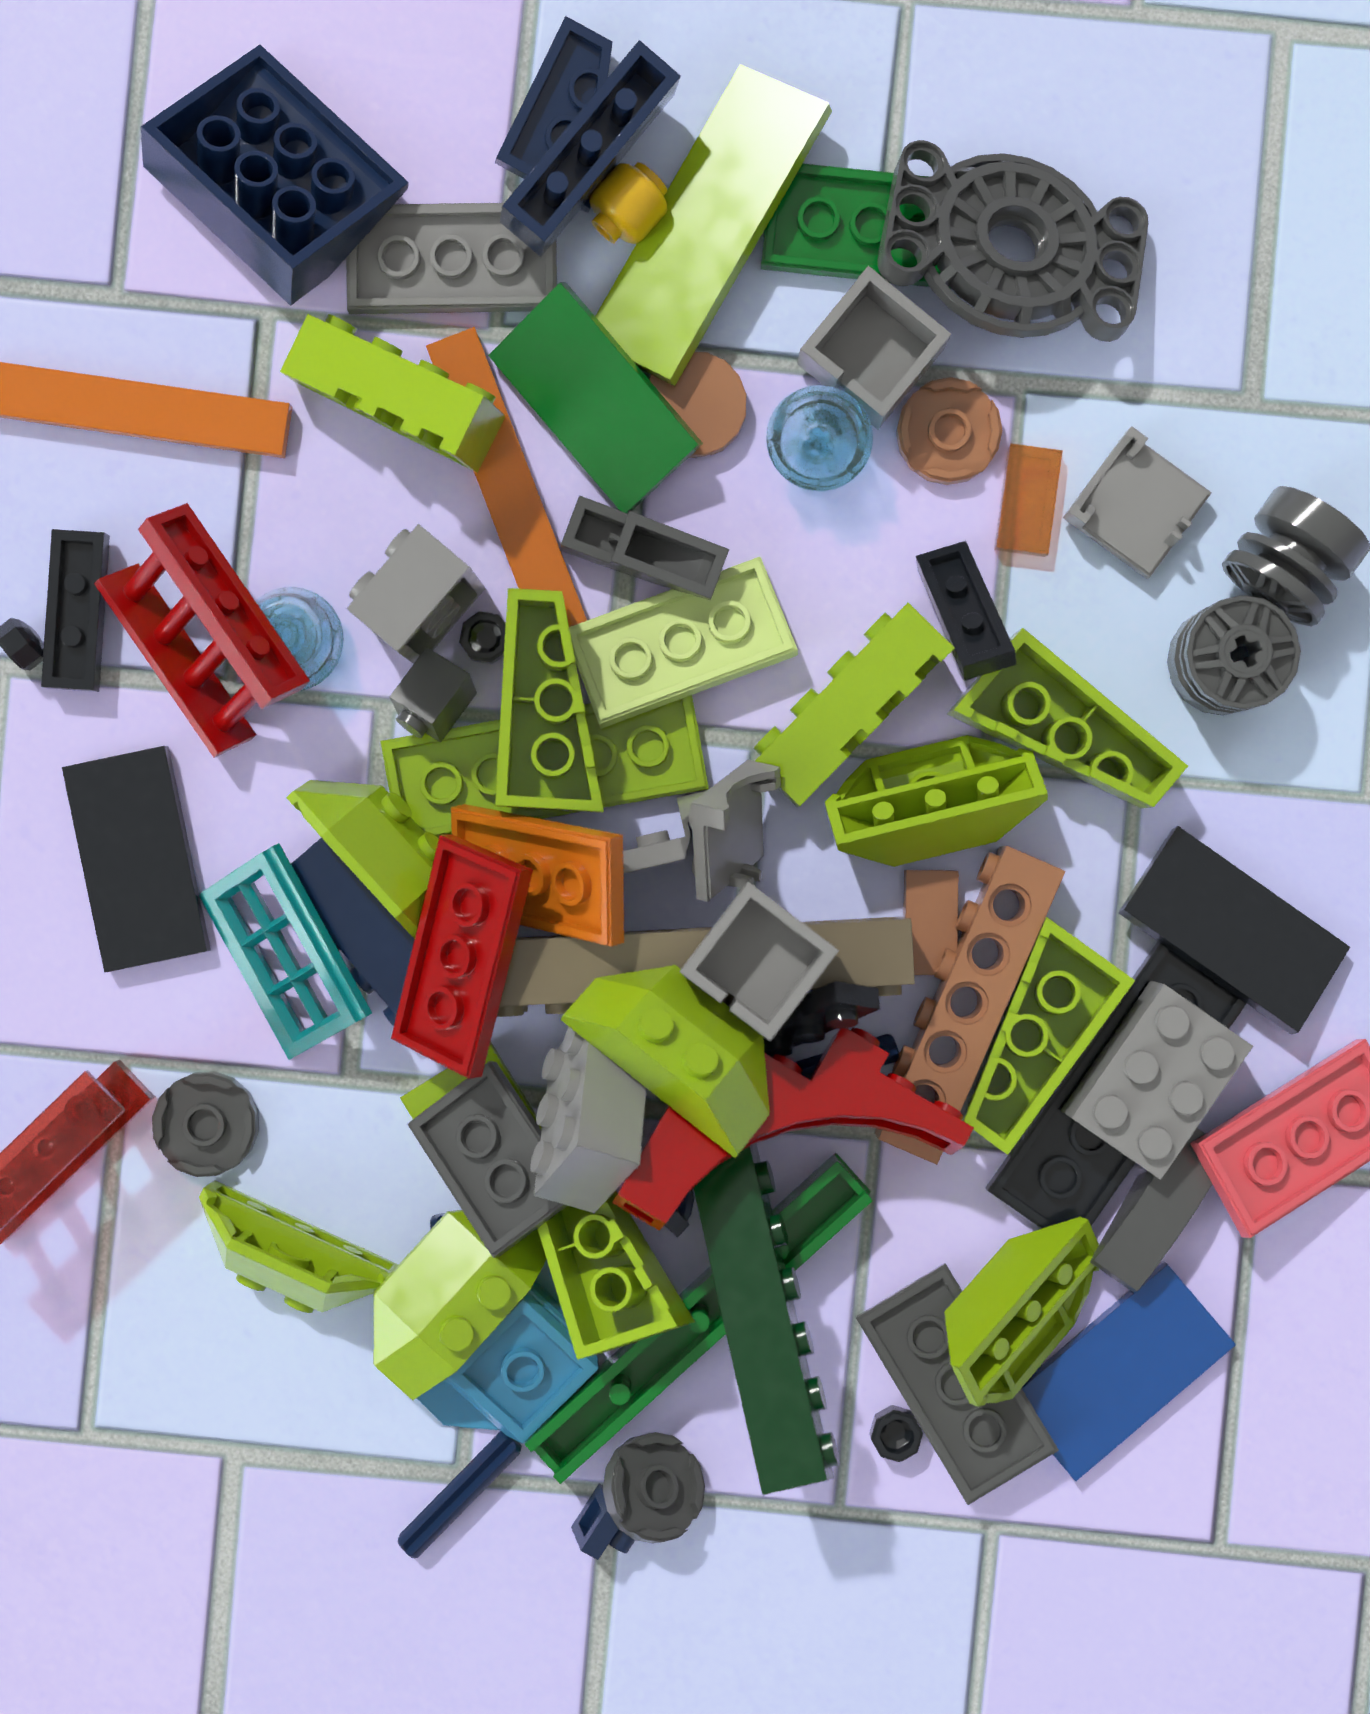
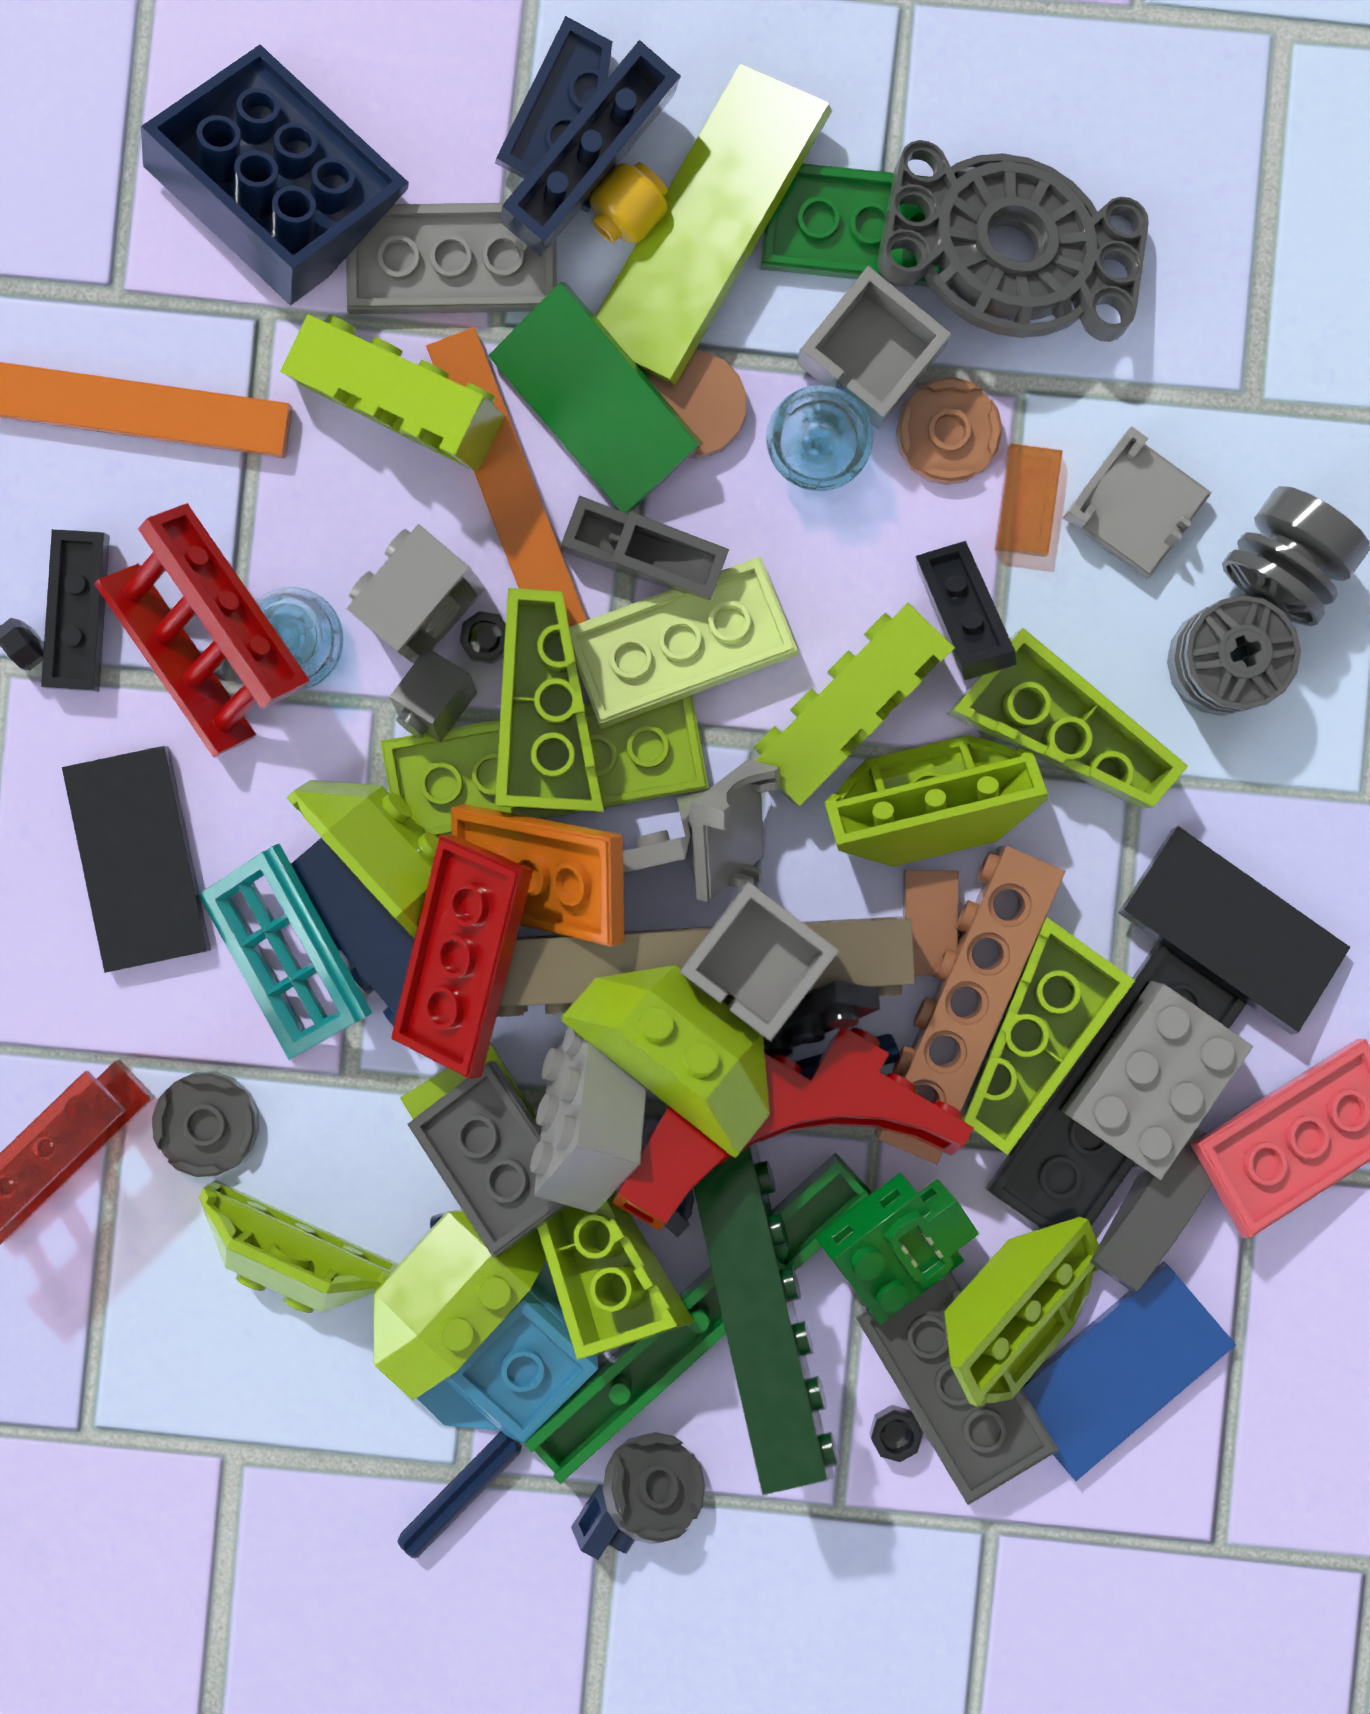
(898, 1243): none -> green piece

